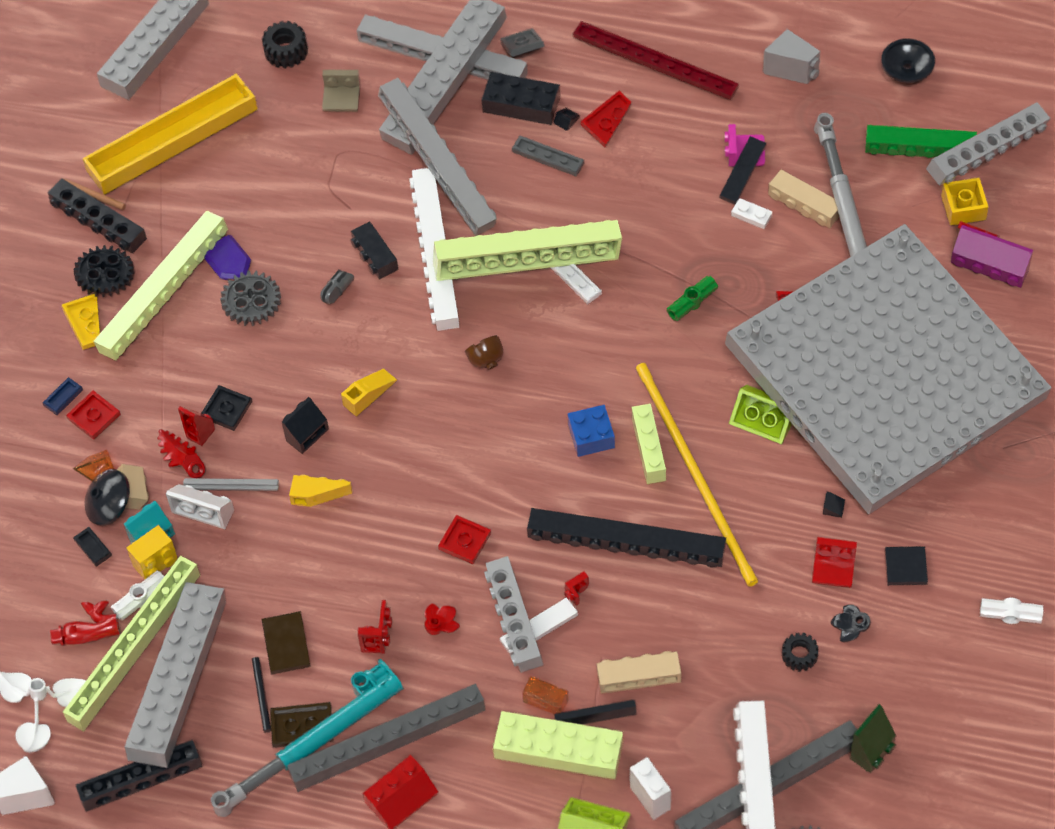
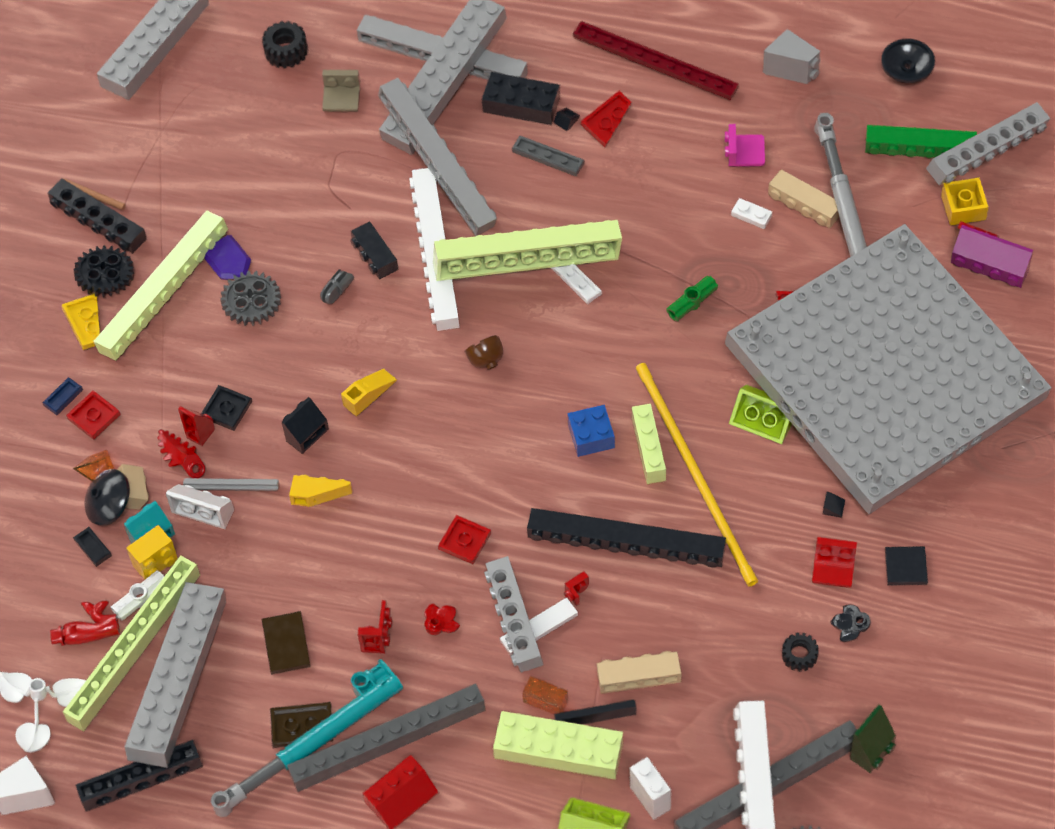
(170, 134): yellow piece -> none
(261, 695): black bar -> none
(522, 42): dark grey tile -> none
(742, 170): black tile -> none
(1011, 610): white piece -> none

